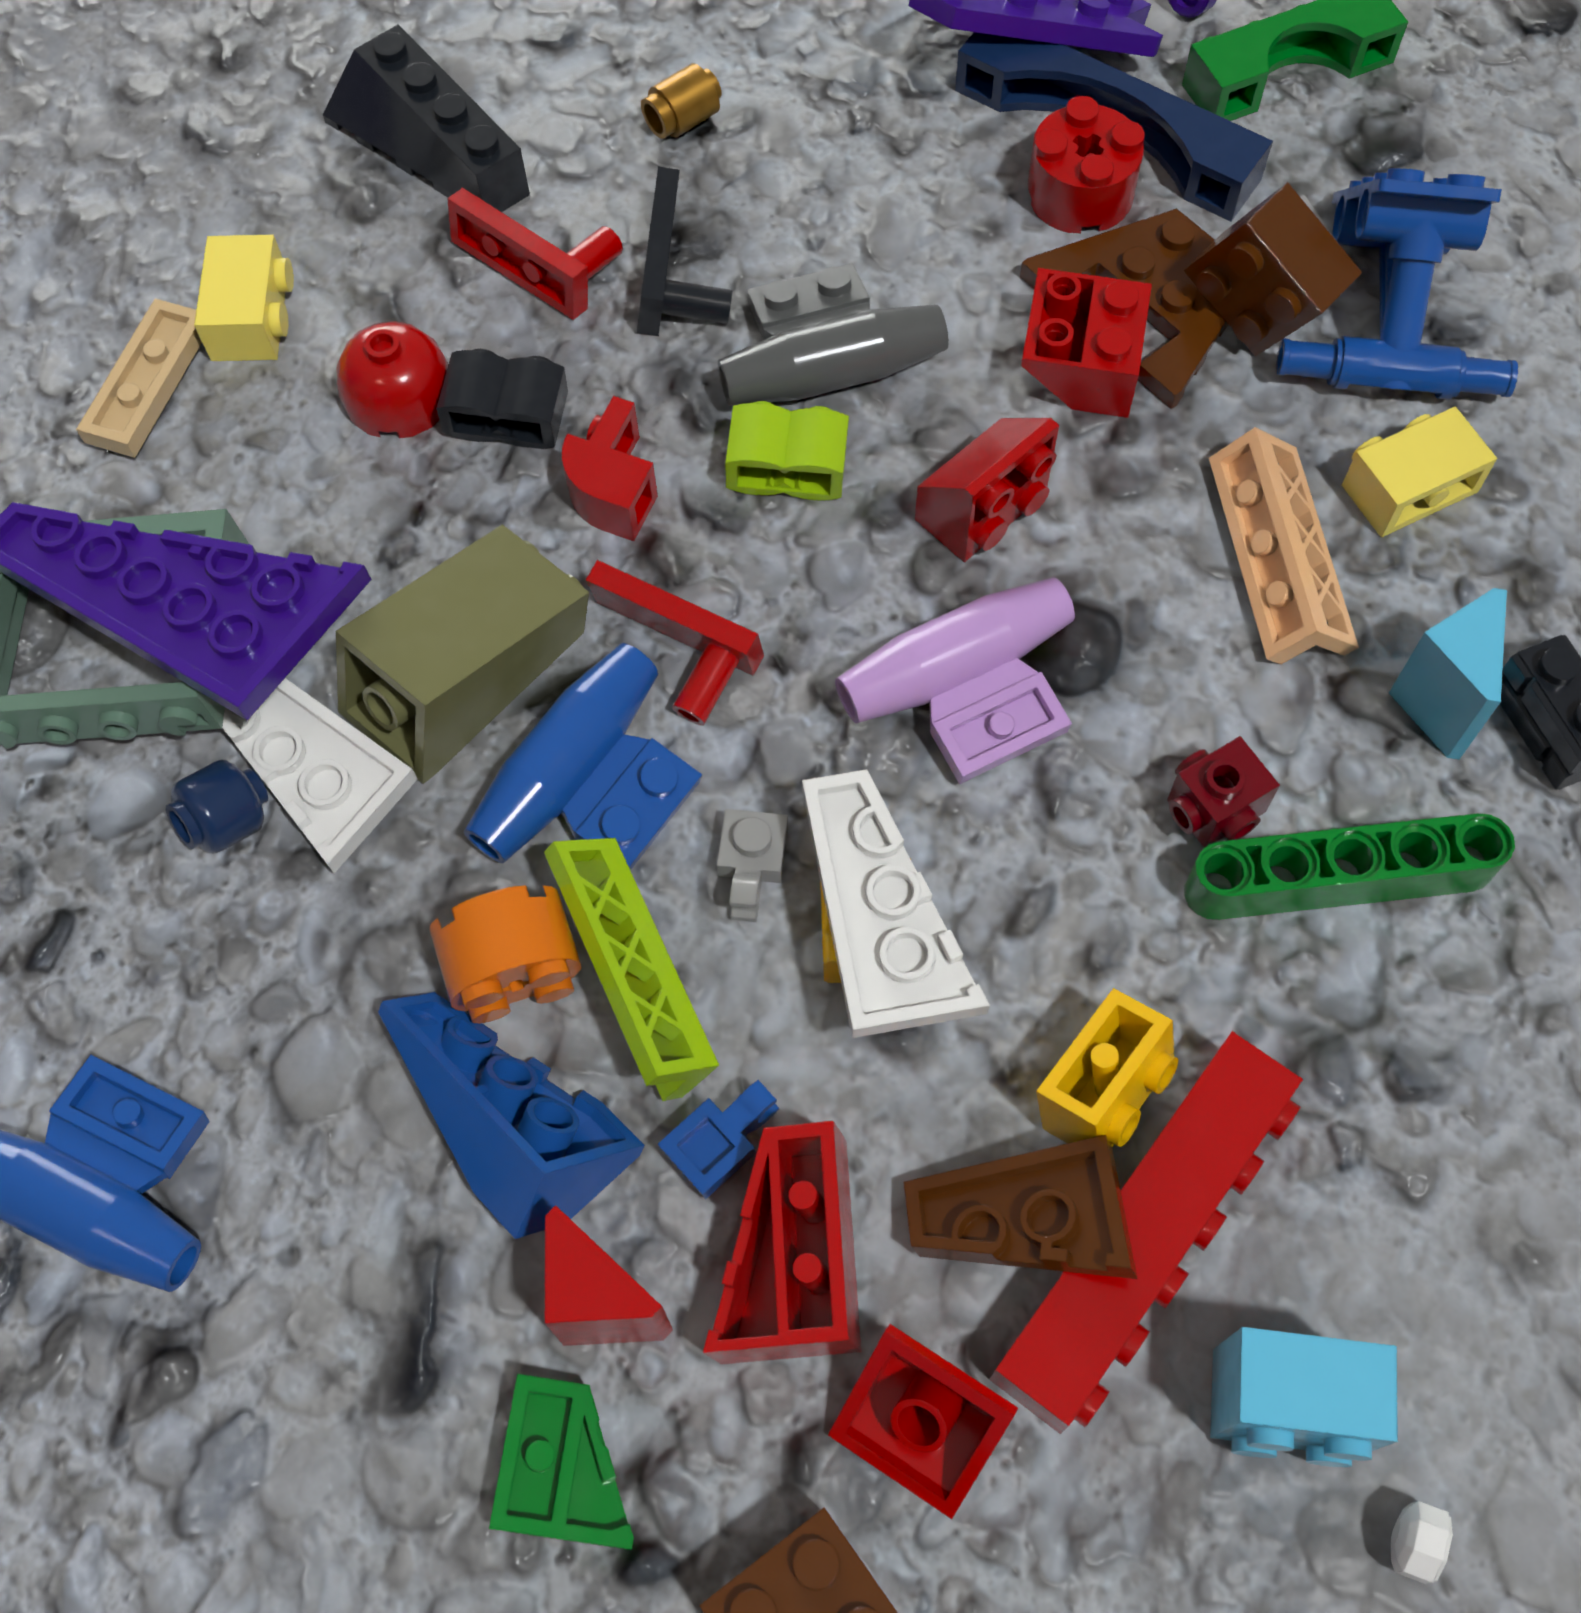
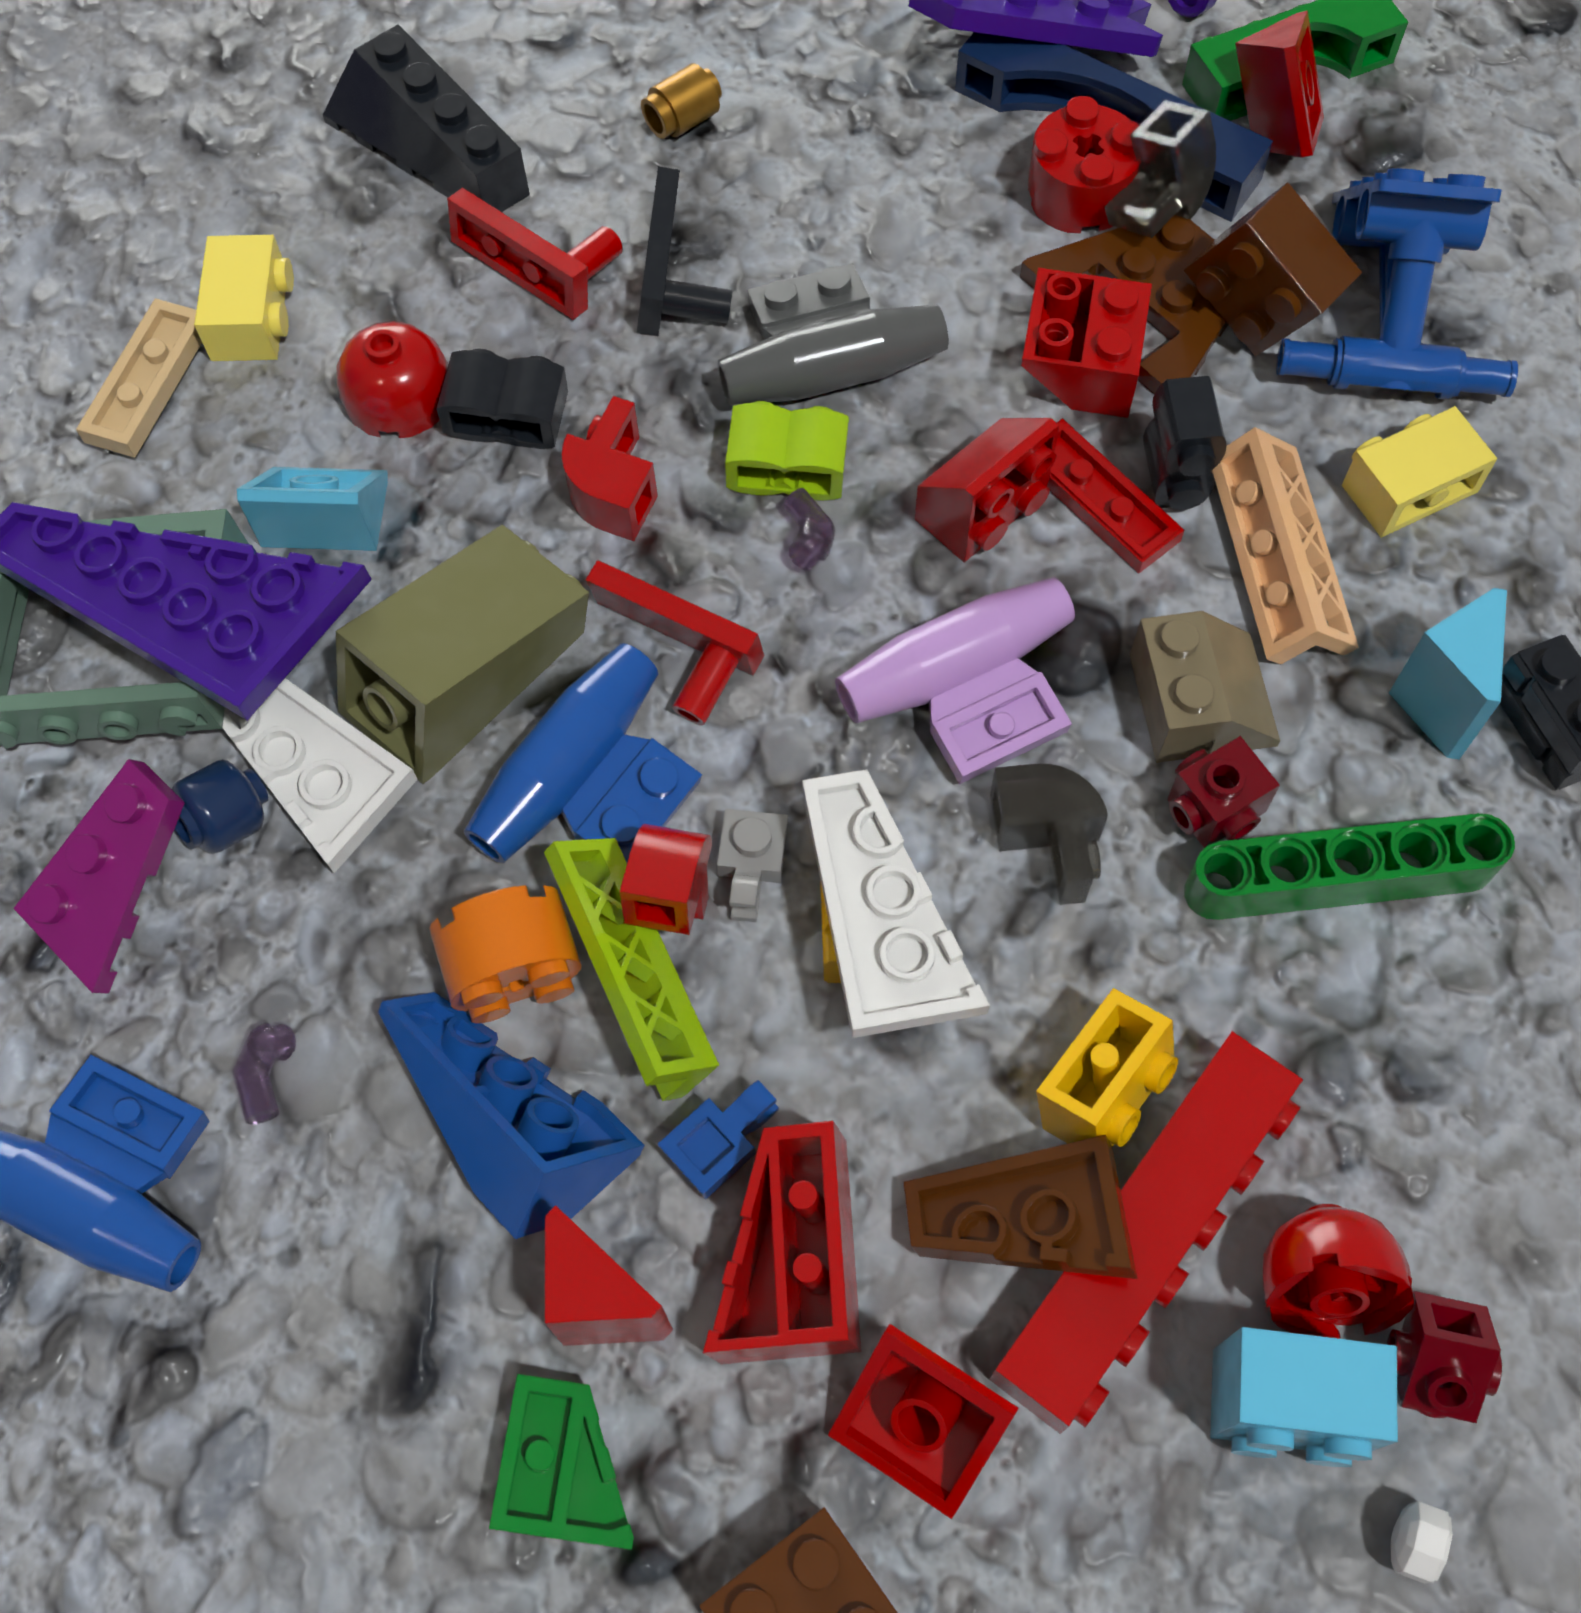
(93, 881): none -> magenta wing
(253, 1068): none -> clear purple arm
(315, 507): none -> medium azure slope
(666, 879): none -> red brick
(815, 530): none -> clear purple arm
(1053, 810): none -> clear smoke brick
(1110, 501): none -> red tile
(1174, 172): none -> clear smoke brick
(1184, 442): none -> black brick
(1200, 685): none -> dark tan slope
(1282, 85): none -> red slope
(1335, 1271): none -> red cylinder
(1446, 1358): none -> dark red brick

